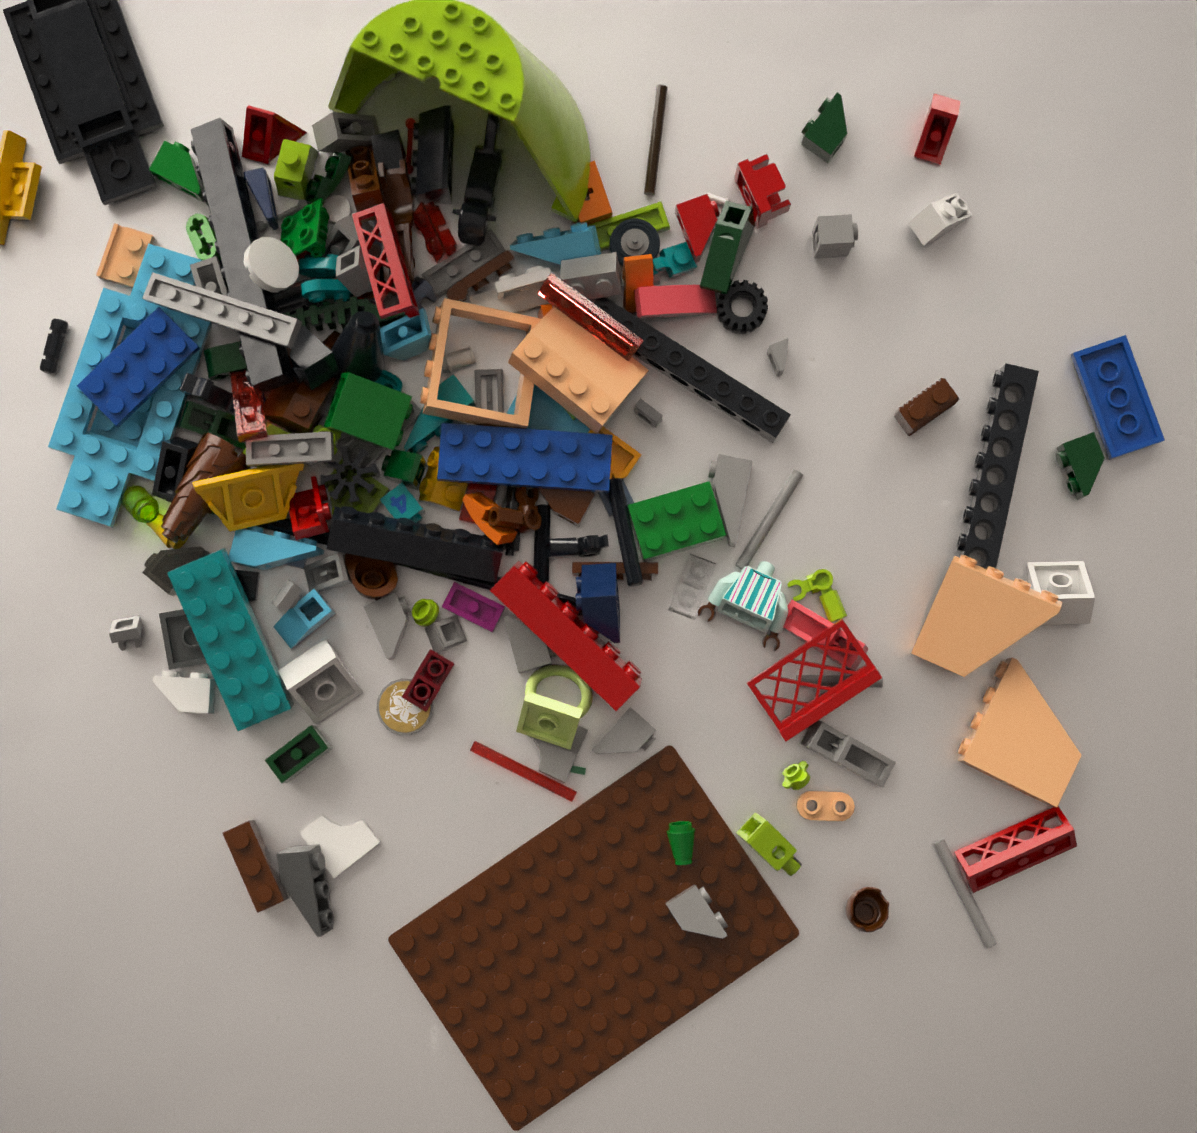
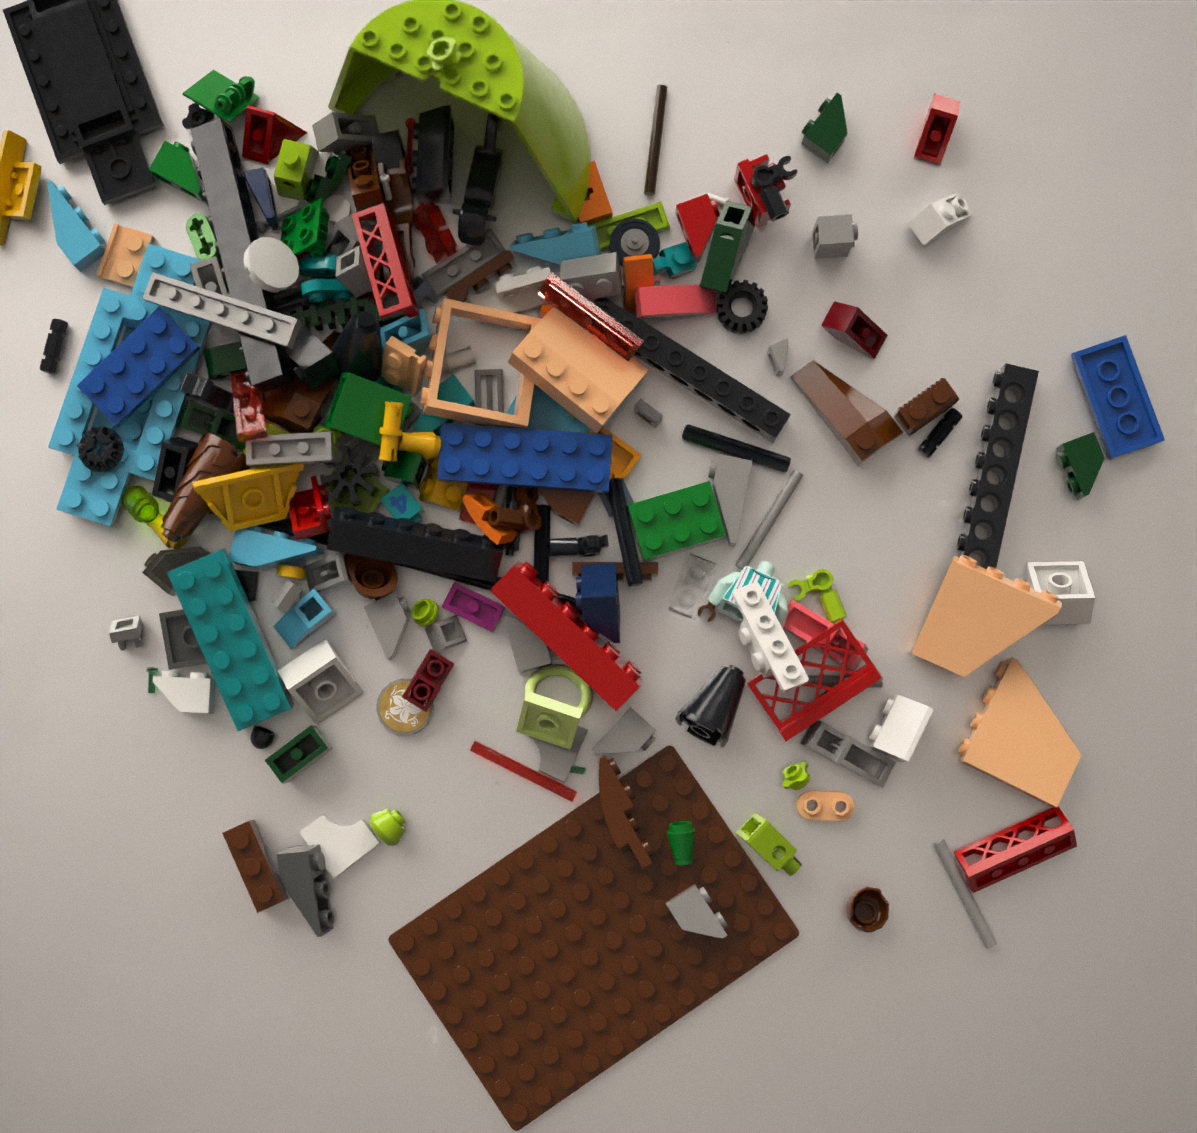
(72, 234): none -> medium azure slope
(112, 454): none -> black gear
(152, 672): none -> clear green piece
(194, 112): none -> black plate
(223, 95): none -> green hinge
(261, 737): none -> black hinge
(291, 572): none -> yellow tile
(384, 179): none -> white piece
(388, 826): none -> lime cone
(391, 431): none -> yellow pin
(403, 366): none -> light nougat plate
(420, 443): none -> yellow cone
(440, 47): none -> lime plate
(614, 801): none -> reddish brown slope
(714, 706): none -> black cone
(736, 448): none -> black axle
(763, 180): none -> black bar
(767, 639): none -> white bracket
(850, 415): none -> reddish brown wedge
(854, 329): none -> dark red slope
(900, 727): none -> white slope
(940, 432): none -> black axle

